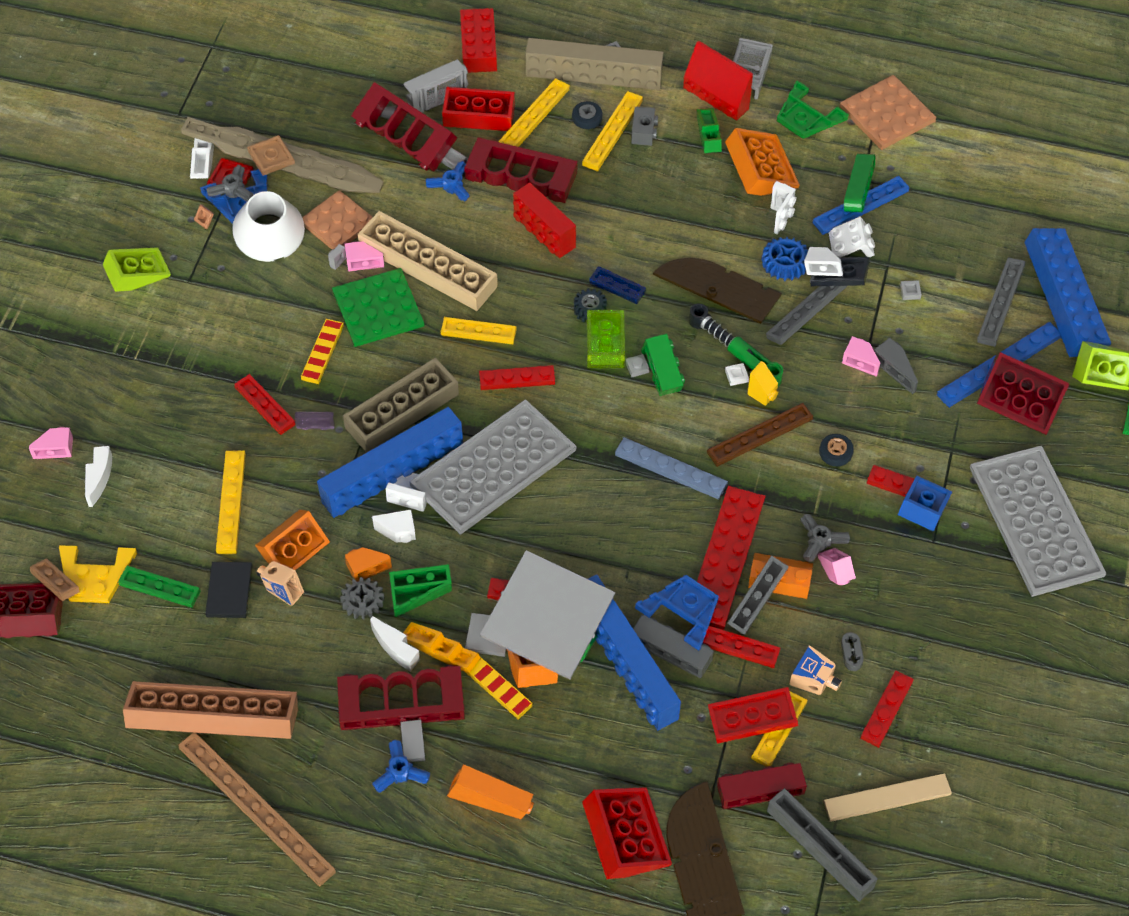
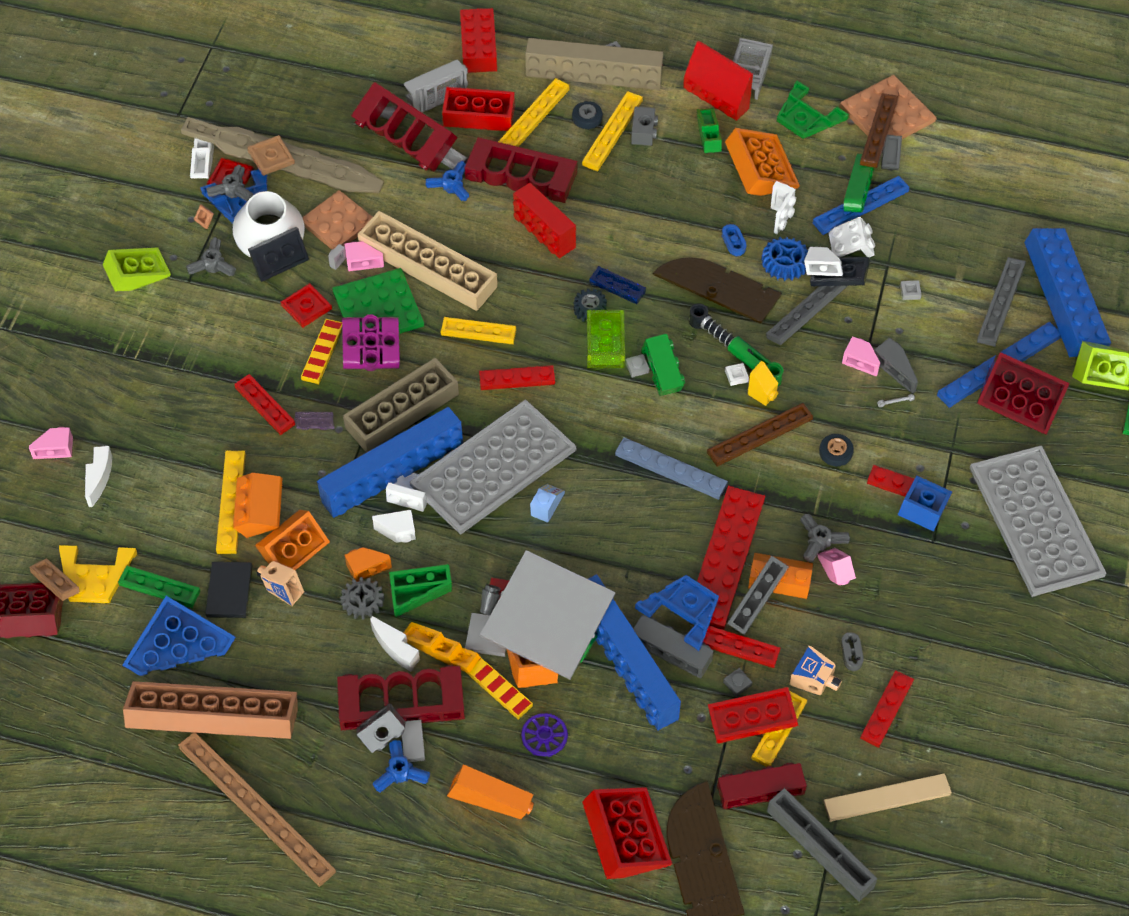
(174, 638): none -> blue slope
(212, 261): none -> dark grey bush
(257, 504): none -> orange slope
(278, 254): none -> black tile
(306, 305): none -> red tile
(387, 718): none -> brick
(389, 353): none -> magenta connector
(489, 599): none -> dark grey cone
(544, 735): none -> dark purple wheel
(546, 502): none -> light blue slope
(734, 241): none -> blue plate
(737, 682): none -> dark grey plate
(879, 130): none -> reddish brown tile
(881, 403): none -> light grey hinge
(891, 153): none -> dark grey tile

